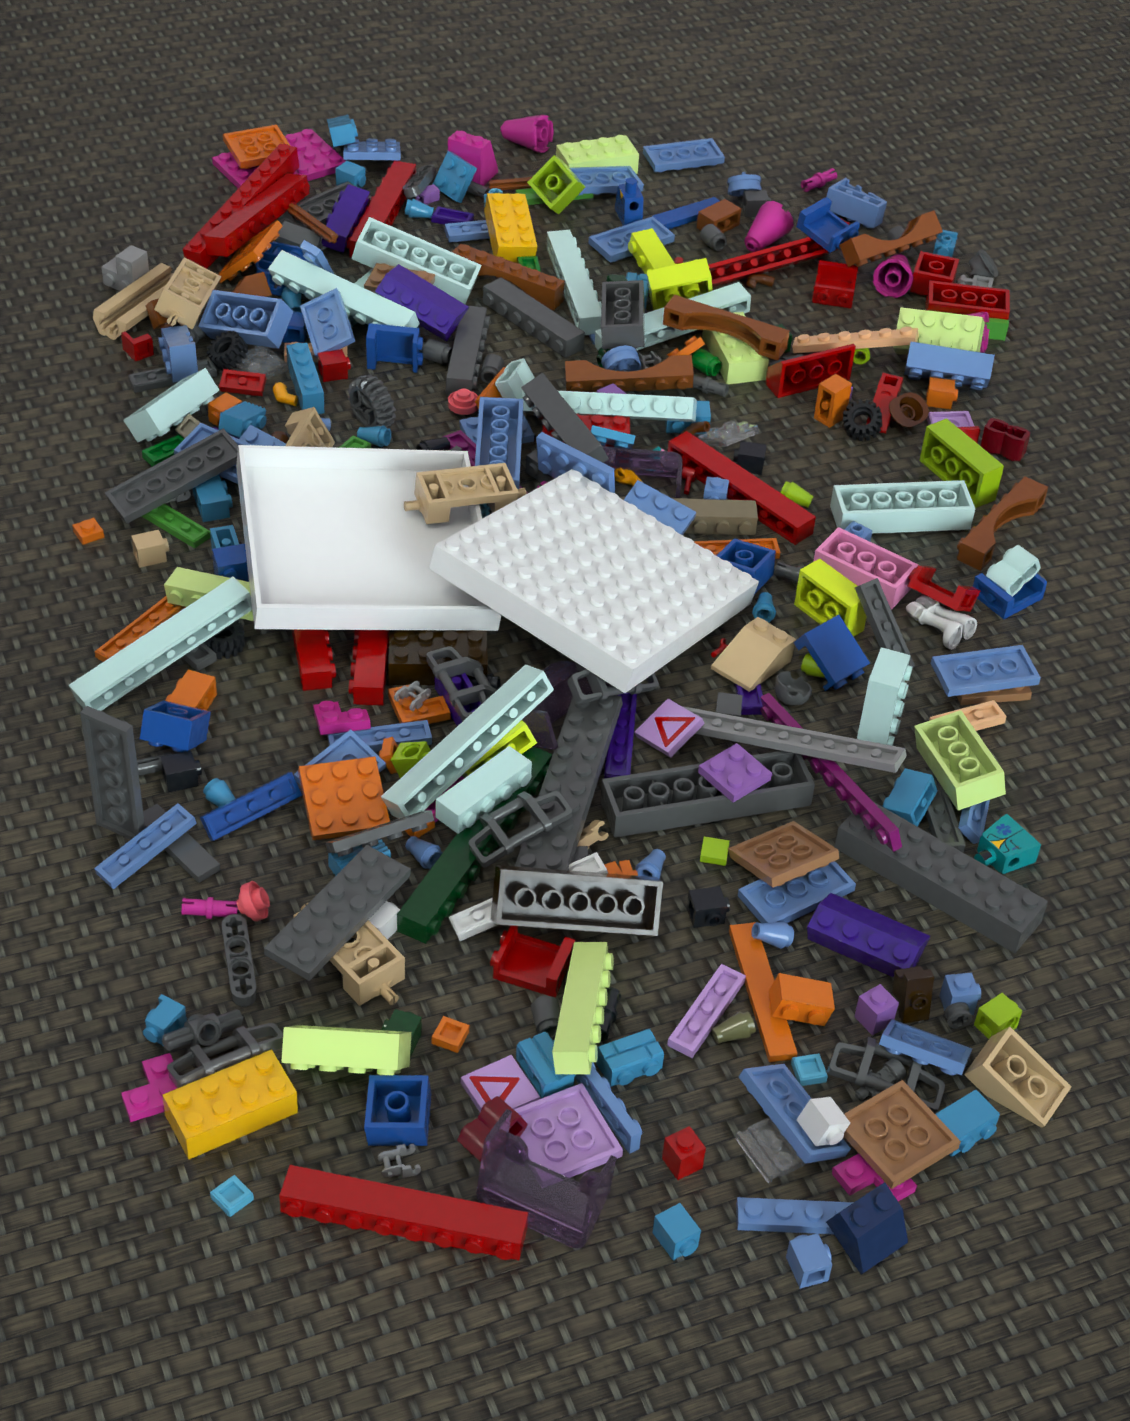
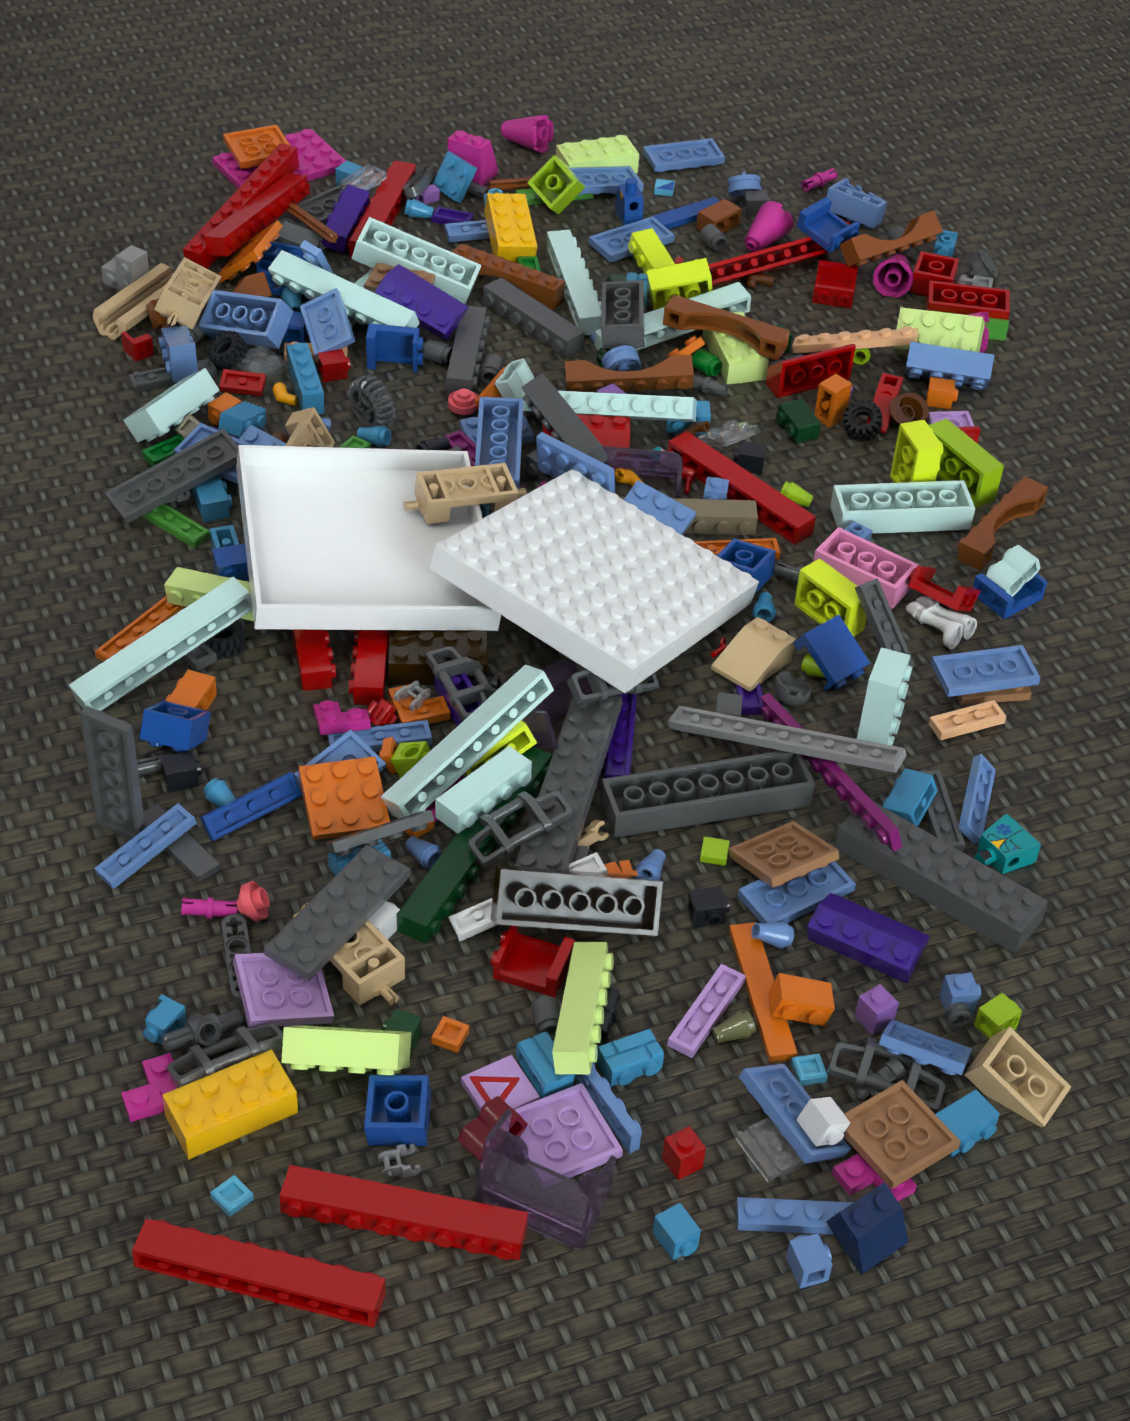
(88, 531): orange plate -> none
(149, 548): tan brick -> none
(259, 1272): none -> red brick
(280, 995): none -> lavender plate
(342, 130): dark azure brick -> none
(364, 178): none -> clear plate
(372, 150): medium blue plate -> none
(382, 712): none -> red gear
(613, 437): dark azure plate -> none
(653, 359): light grey piece -> none
(664, 187): none -> medium azure tile
(669, 728): lavender tile -> none
(735, 772): medium lavender plate -> none
(798, 421): none -> dark green brick
(914, 993): dark brown brick -> none
(916, 454): none -> neon yellow brick
(960, 760): yellowish green brick -> none
(1005, 439): dark red brick -> none

